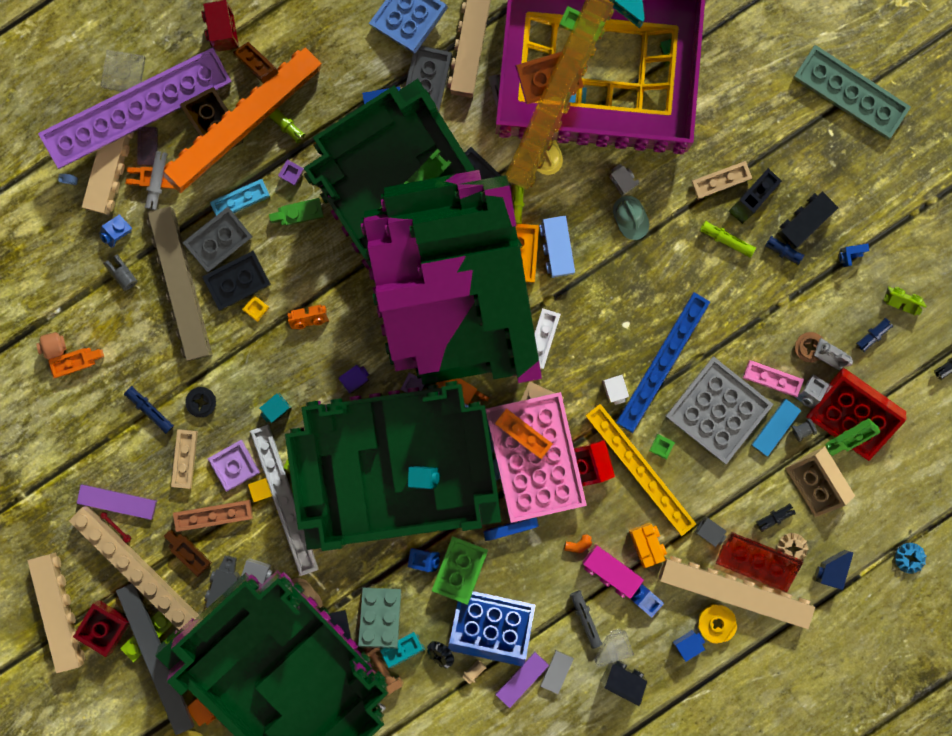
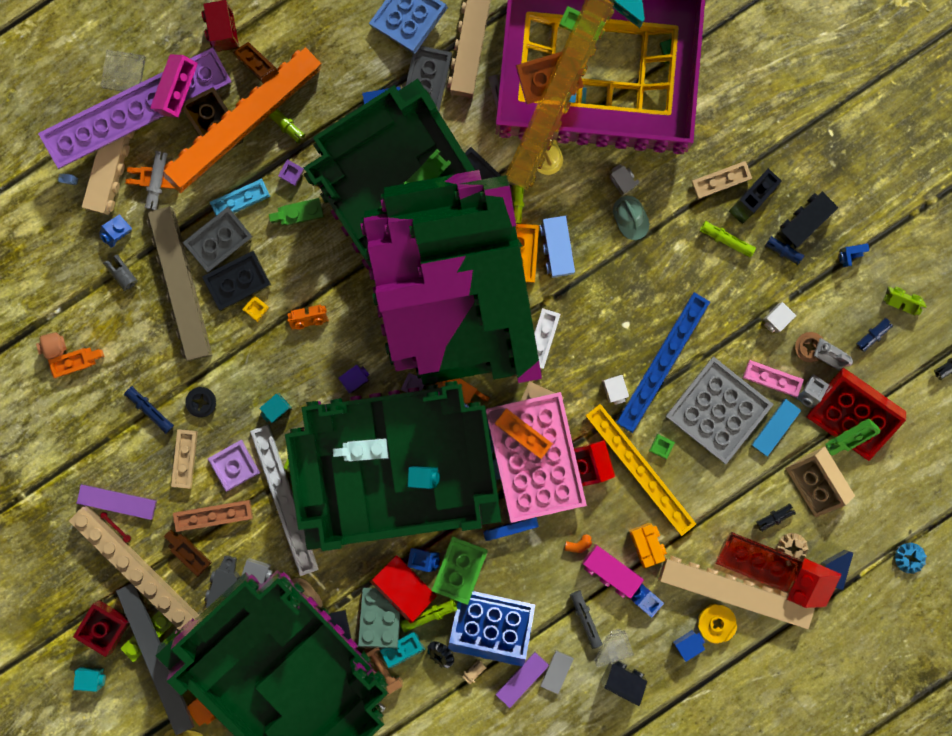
(56, 612): tan brick -> none
(89, 679): none -> teal brick
(146, 145): tile -> none
(174, 85): none -> dark pink brick
(259, 490): yellow tile -> none
(363, 450): none -> light aqua hinge
(403, 589): none -> red tile
(436, 612): none -> lime pin
(711, 532): dark grey brick -> none
(778, 318): none -> white brick
(804, 429): dark grey bush -> none
(813, 585): none -> red slope
(851, 92): sand green plate -> none

